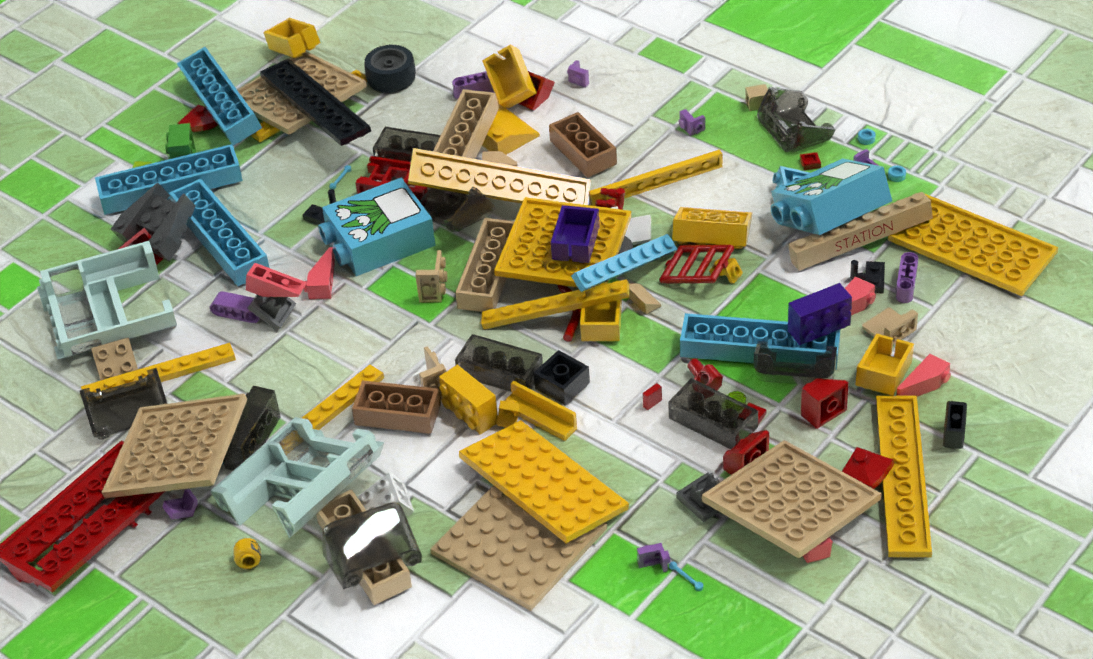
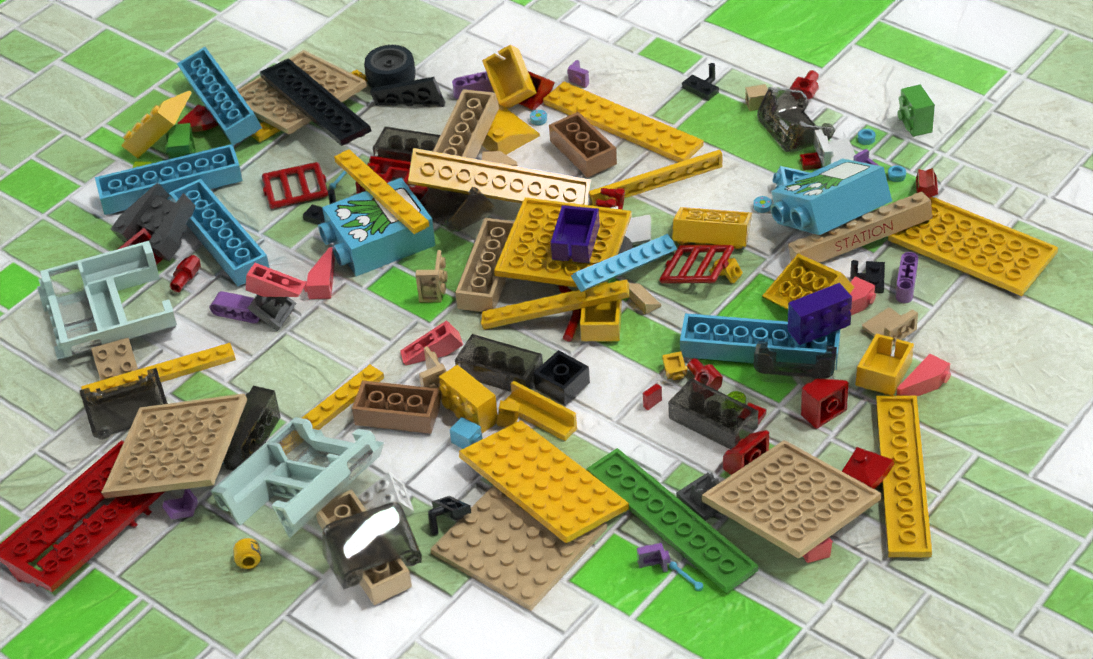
(154, 125): none -> yellow slope
(184, 272): none -> red piece
(292, 37): yellow piece -> none
(307, 196): none -> red bar
(382, 191): none -> yellow plate
(419, 91): none -> black wing
(442, 340): none -> coral slope
(447, 506): none -> black plate
(465, 433): none -> medium azure brick
(538, 117): none -> medium azure tile
(624, 122): none -> yellow plate
(674, 365): none -> yellow bracket
(674, 521): none -> bright green plate
(691, 124): medium lavender bracket -> none
(702, 87): none -> black plate
(762, 204): none -> medium azure tile
(803, 278): none -> yellow slope
(807, 85): none -> red piece
(832, 150): none -> white bracket
(916, 110): none -> bright green brick
(927, 182): none -> red piece
(955, 424): black brick -> none

